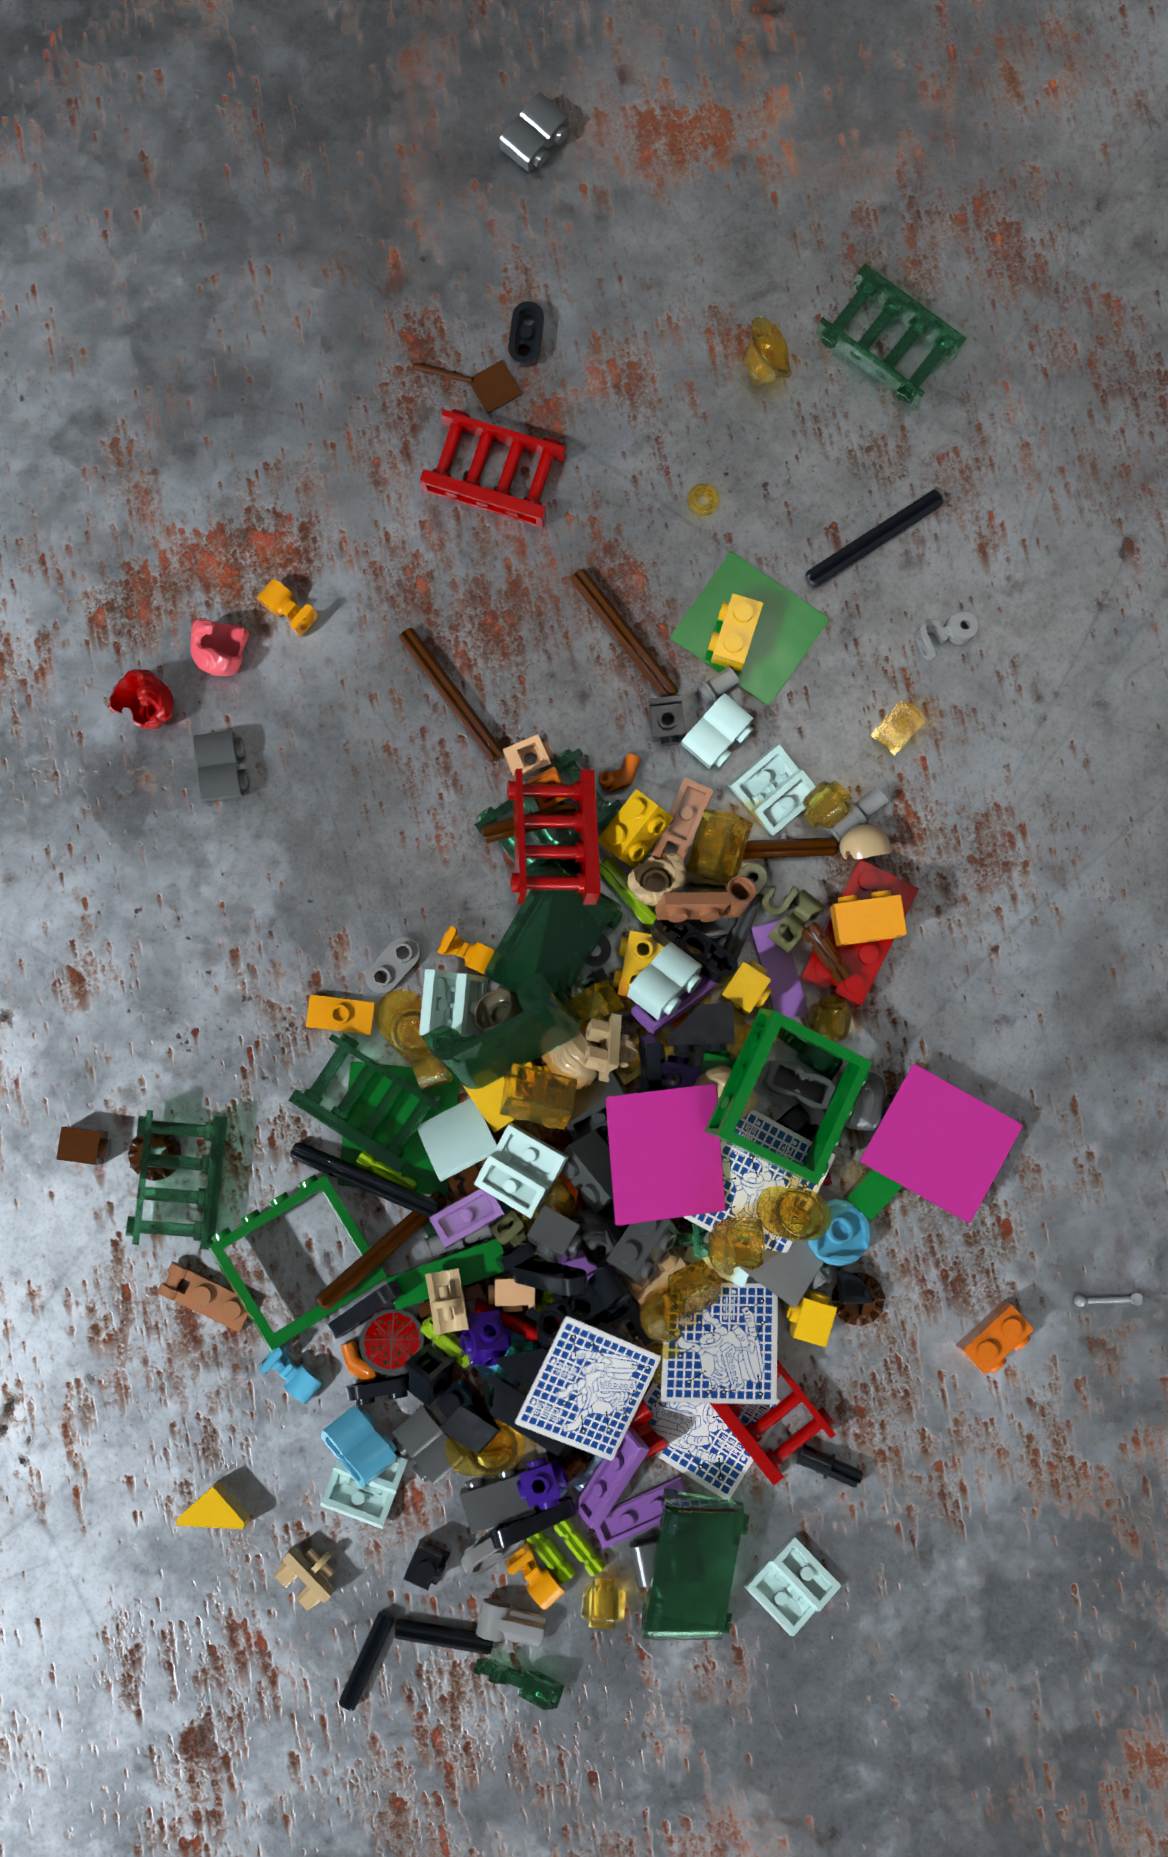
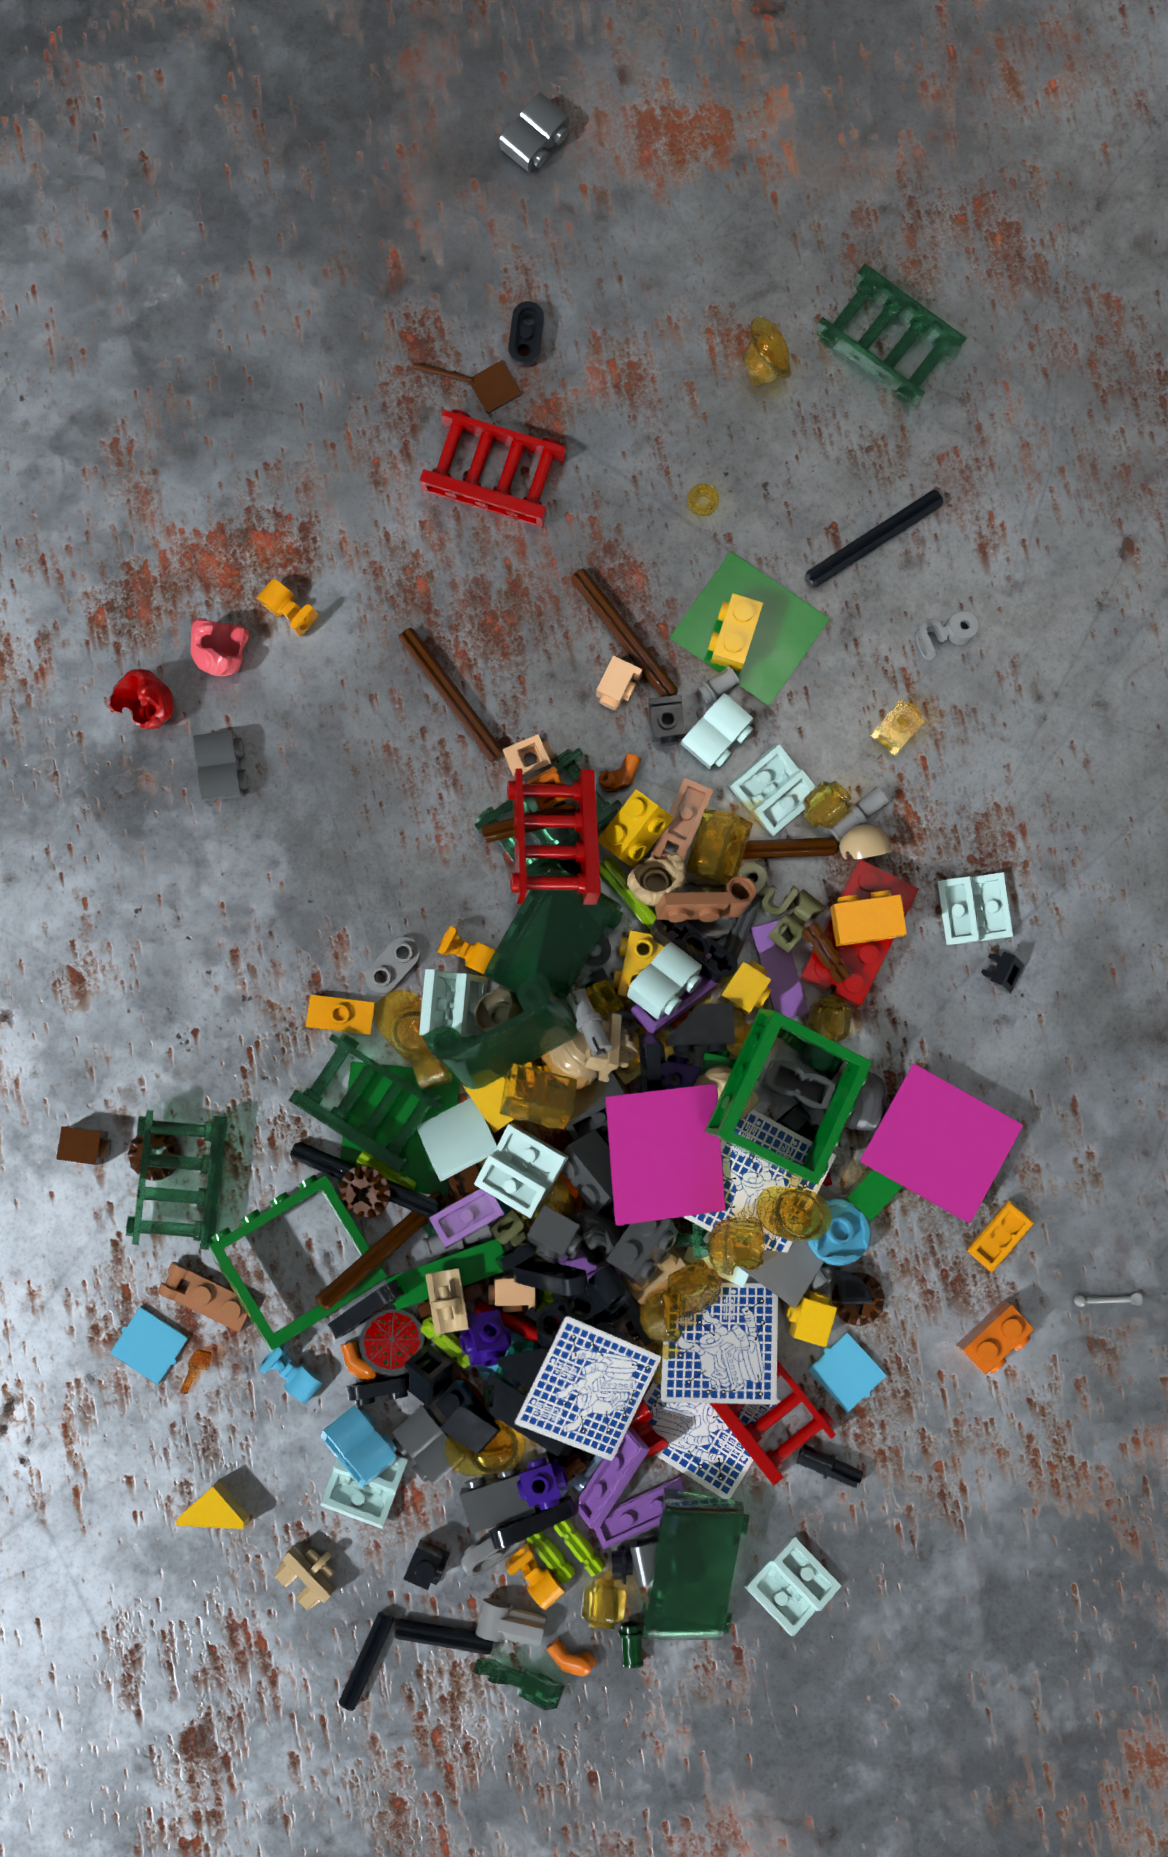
(149, 1345): none -> medium azure piece
(199, 1360): none -> clear orange hand
(378, 1194): none -> reddish brown gear
(569, 1663): none -> orange arm
(589, 1023): none -> light grey pin
(617, 683): none -> light nougat brick
(621, 1565): none -> black plate
(631, 1644): none -> dark green pin
(846, 1372): none -> medium azure piece
(975, 909): none -> light aqua slope
(999, 1236): none -> light orange plate
(1006, 972): none -> black tile

